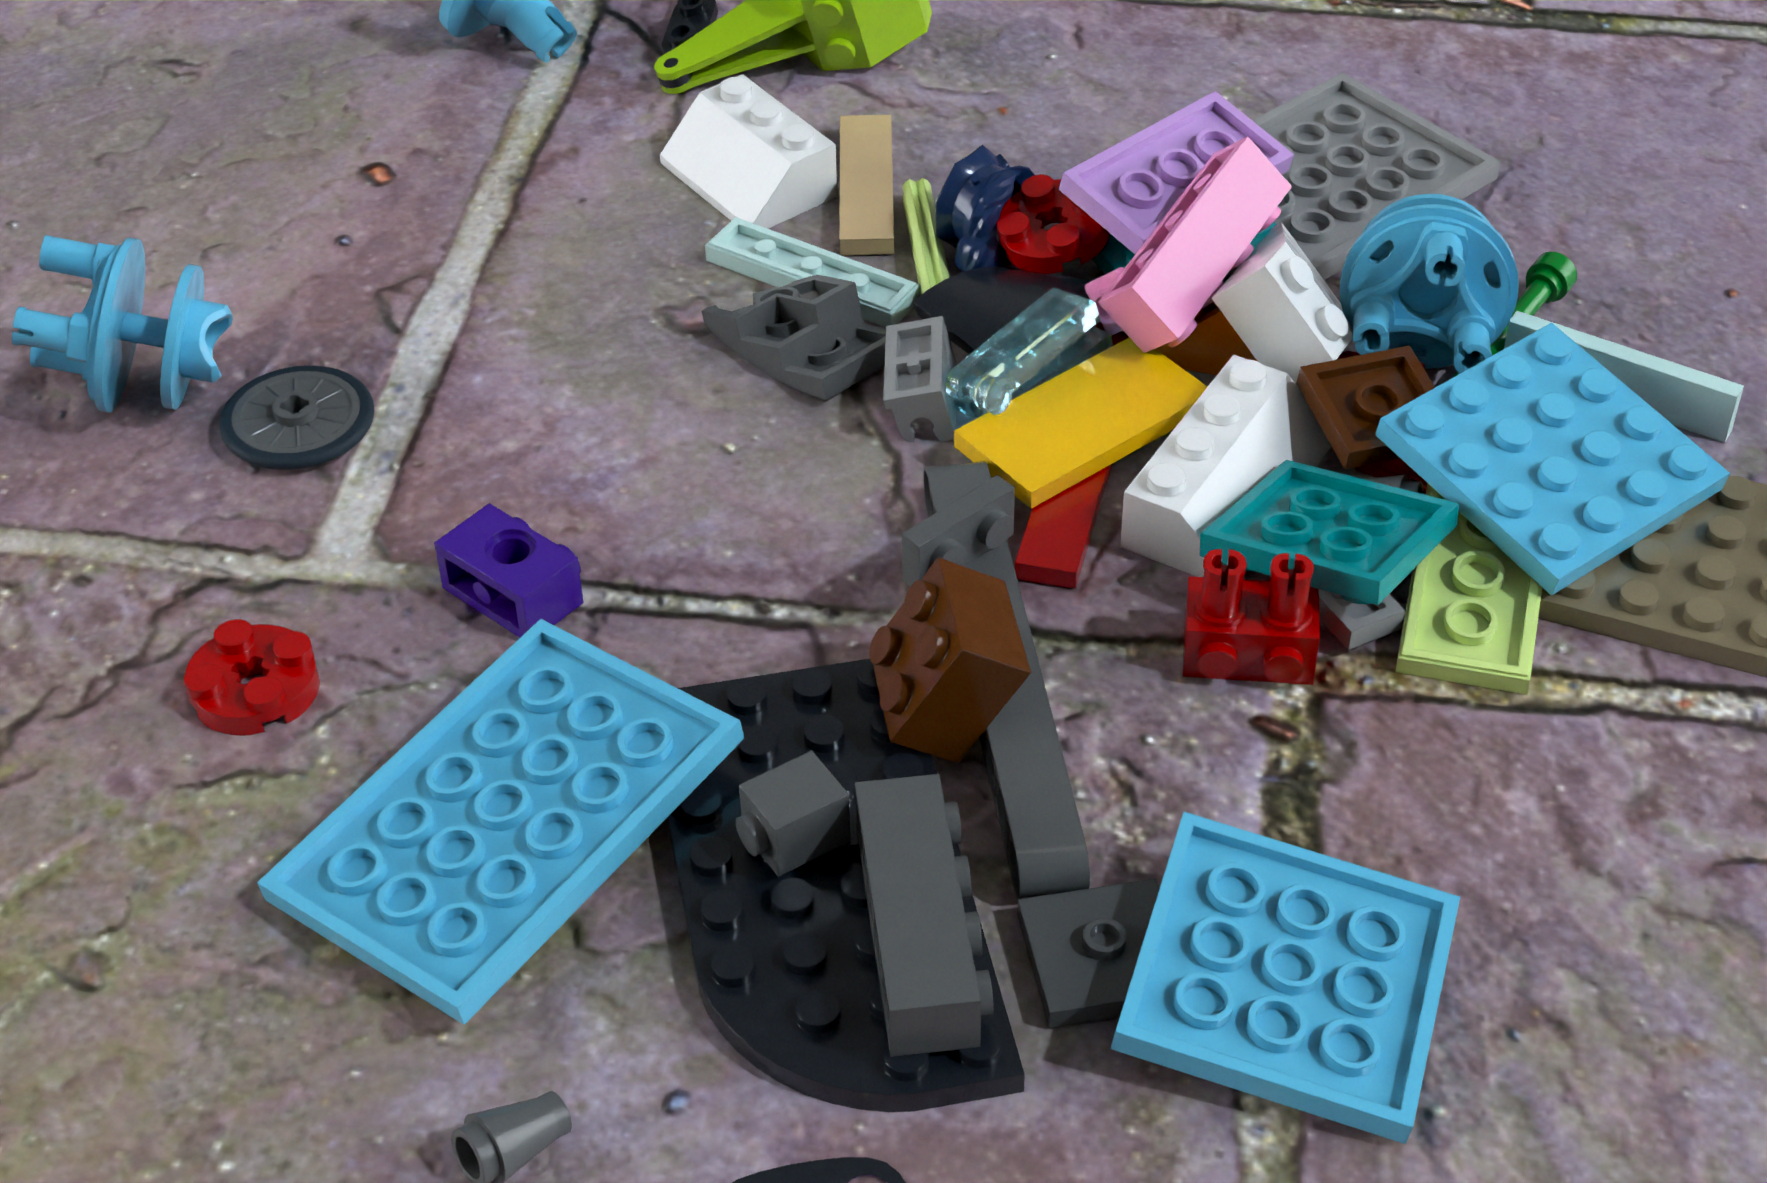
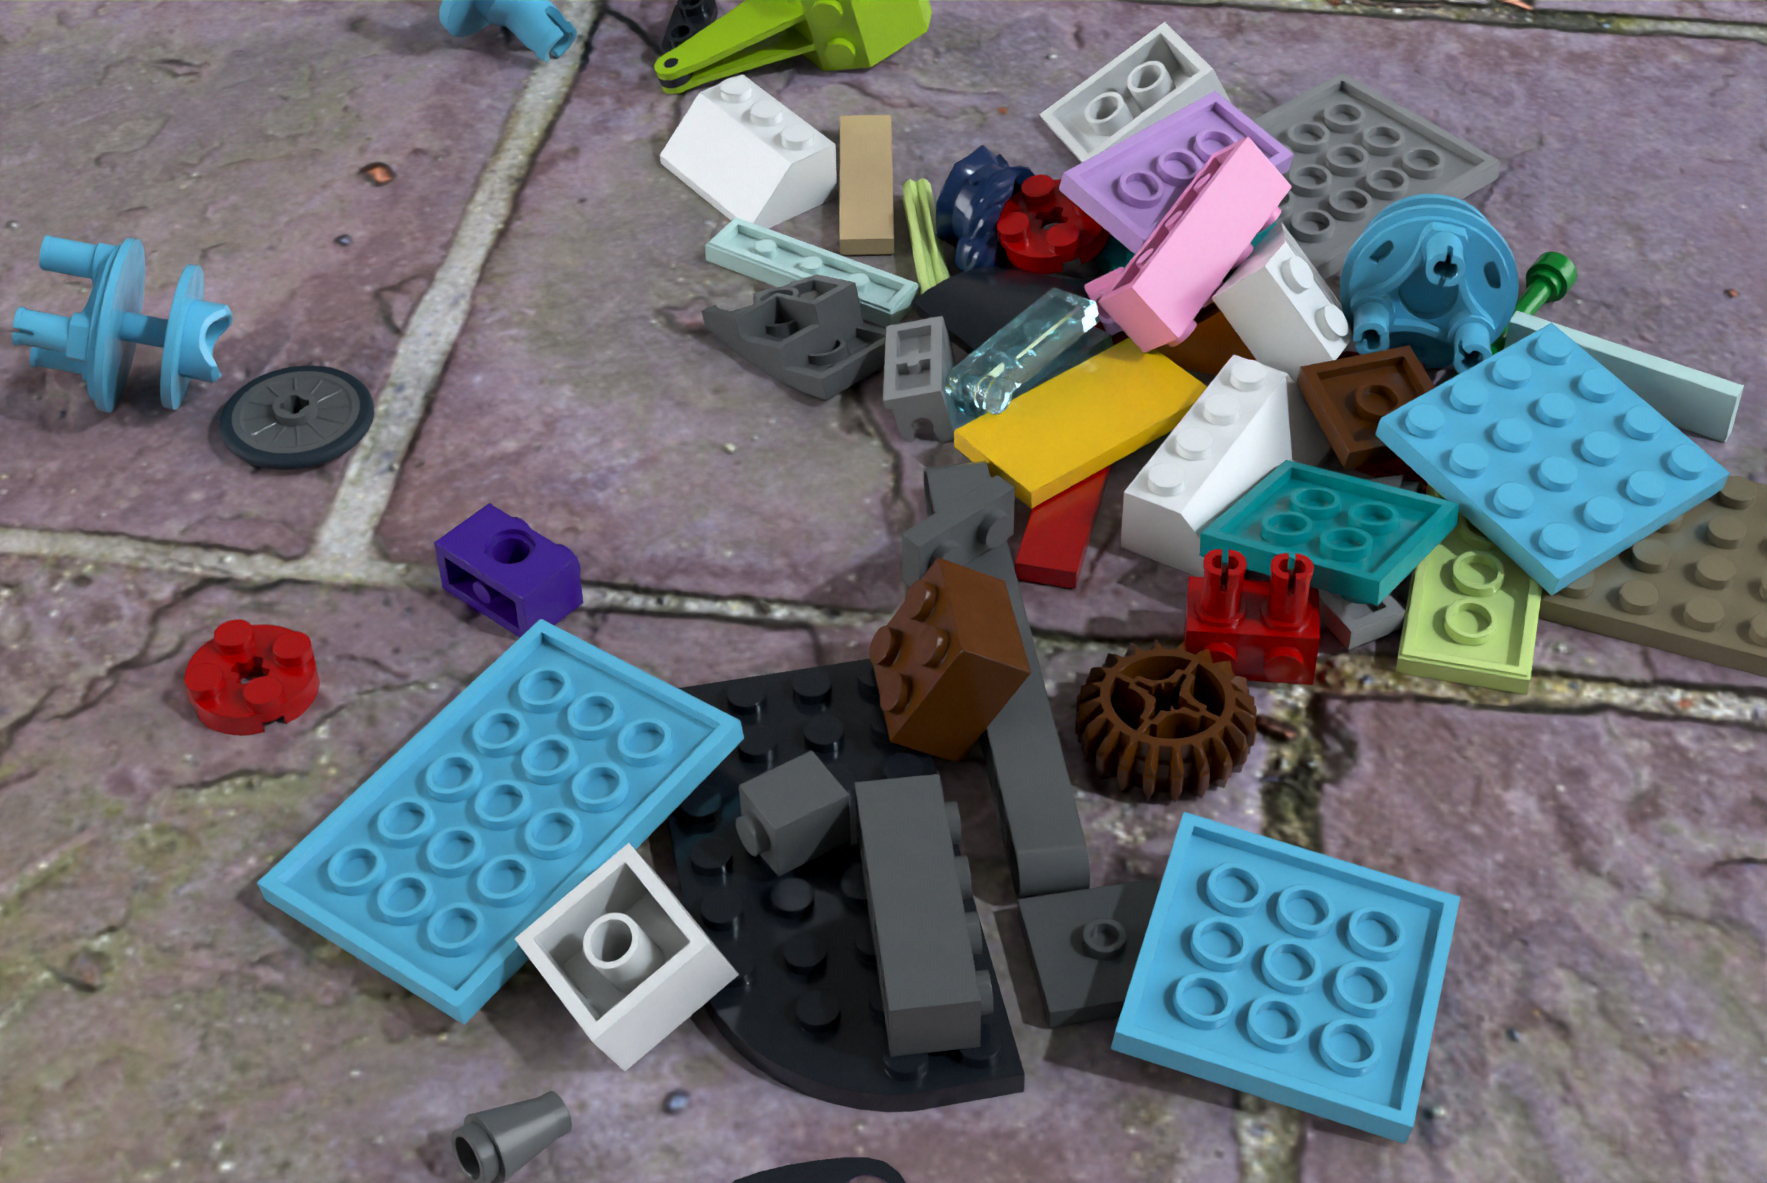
(626, 957): none -> white brick
(1131, 93): none -> white slope
(1165, 720): none -> reddish brown gear

